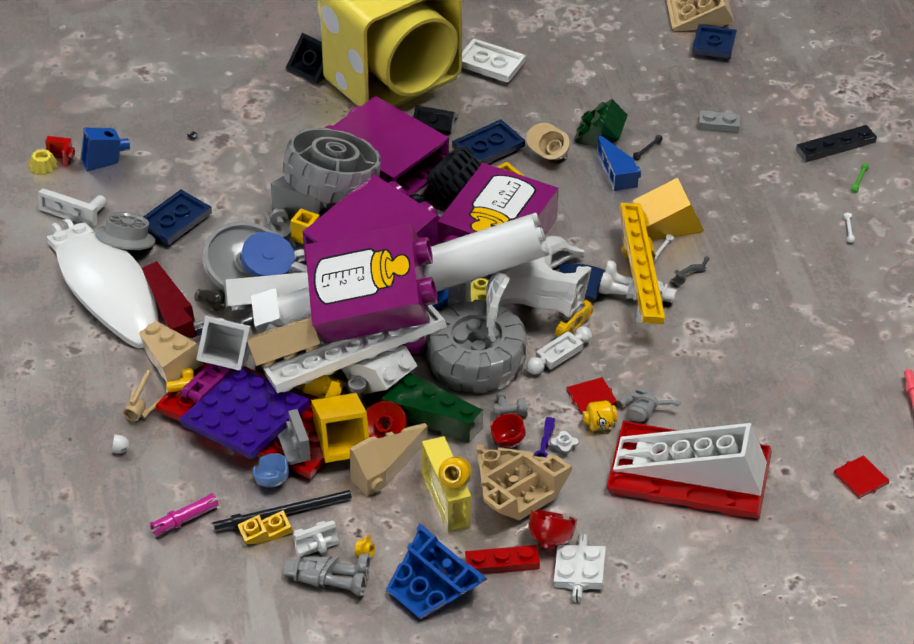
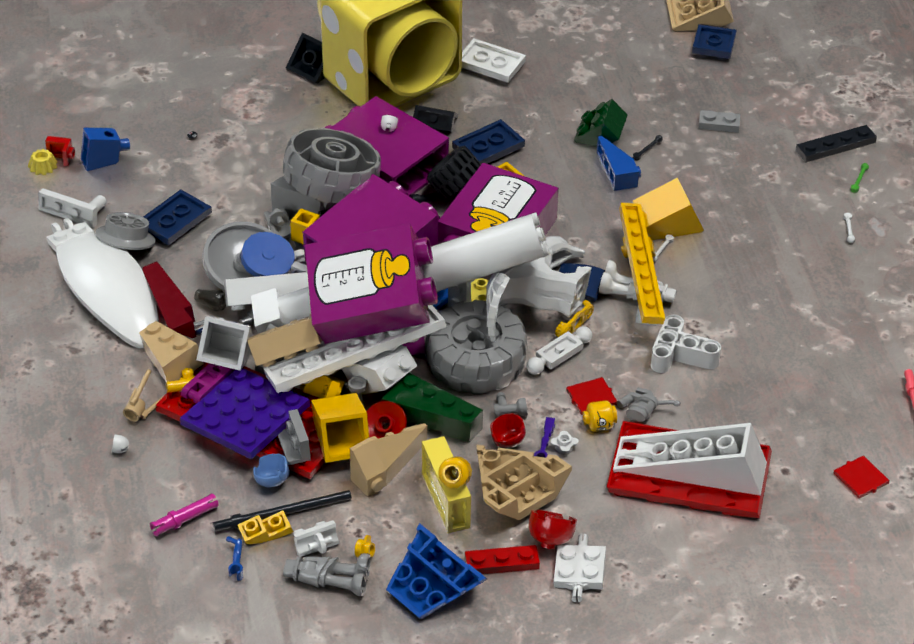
(236, 567): none -> blue piece
(389, 122): none -> white hinge
(548, 141): tan piece -> none
(680, 277): dark grey piece -> none
(682, 347): none -> white beam

